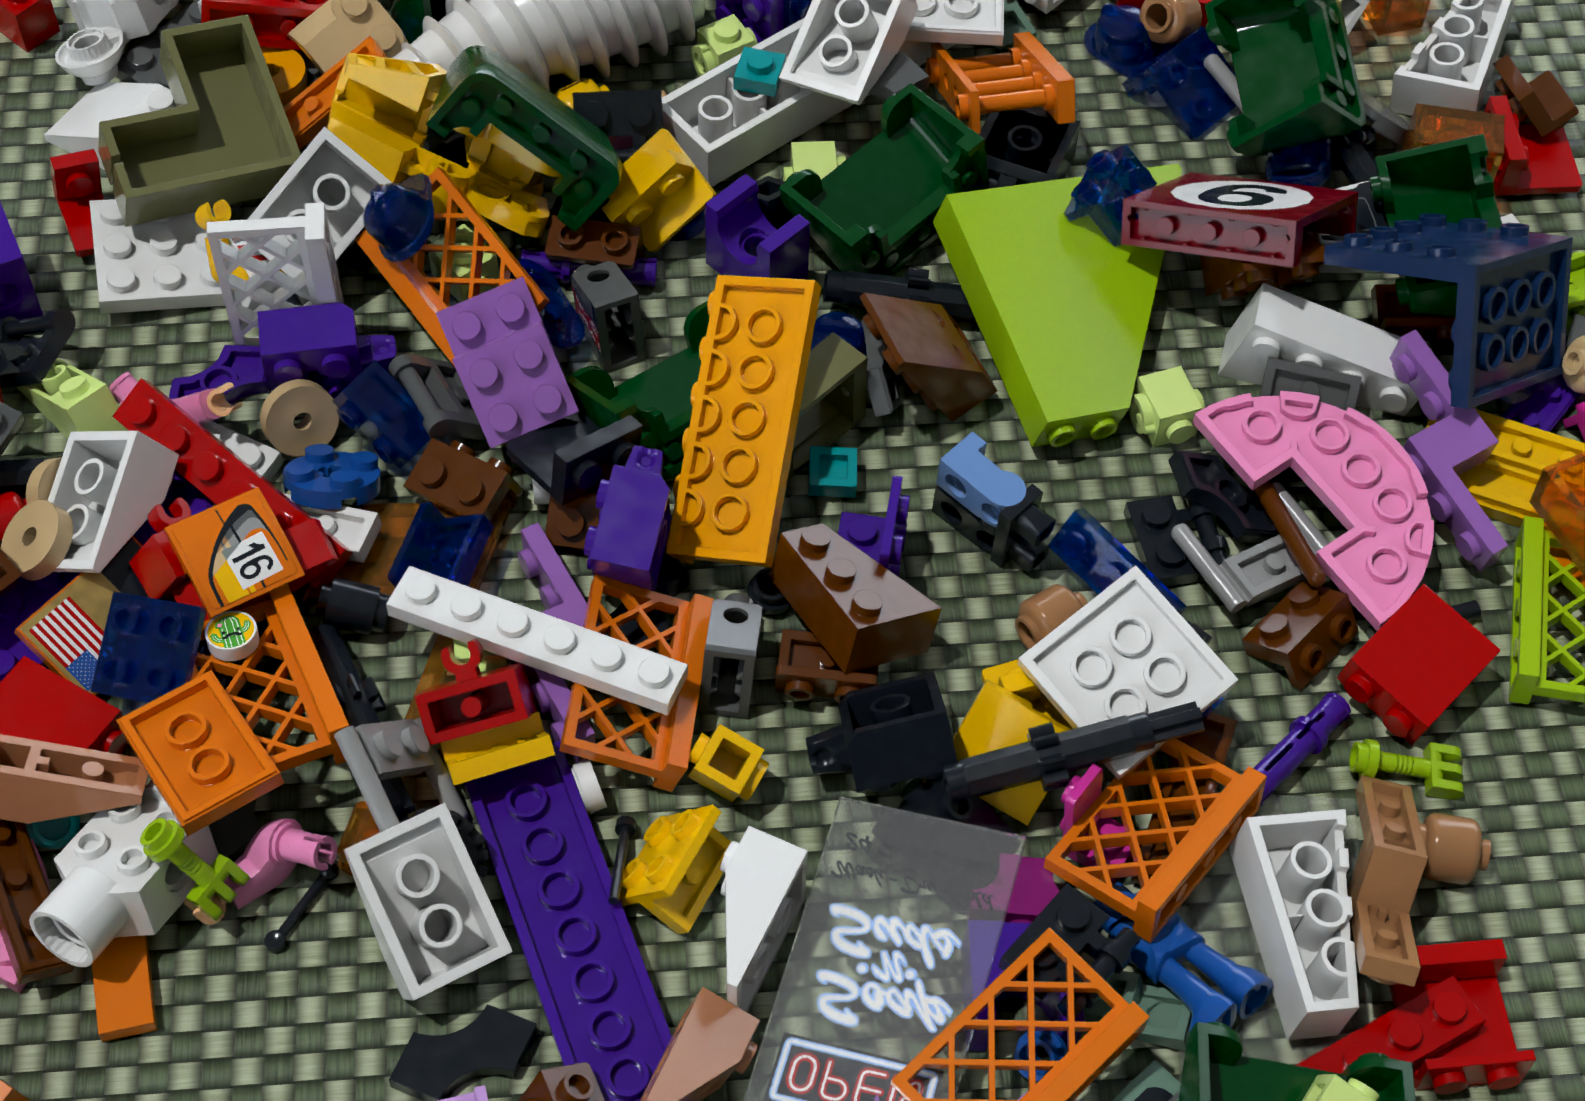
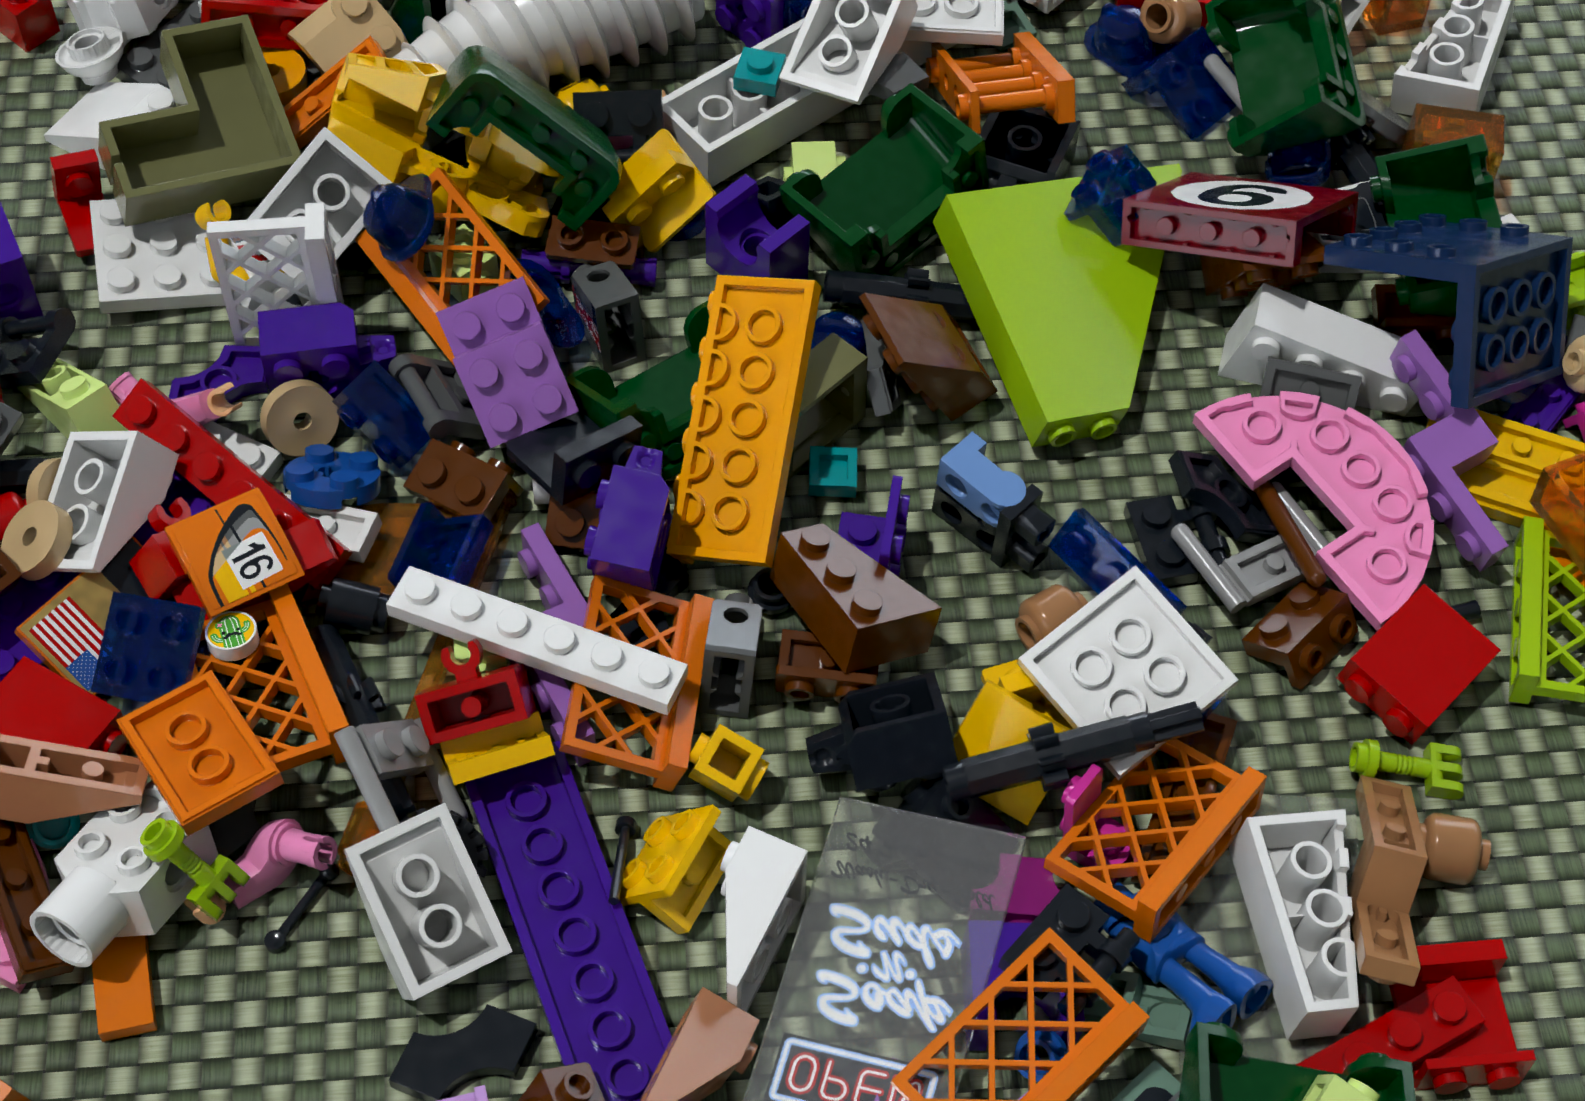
(588, 786): white tile -> none
(720, 43): yellowish green brick -> none
(1165, 406): yellowish green brick -> none
(1305, 737): dark purple pin -> none
(1530, 161): red bracket -> none
(1539, 100): reddish brown bracket -> none

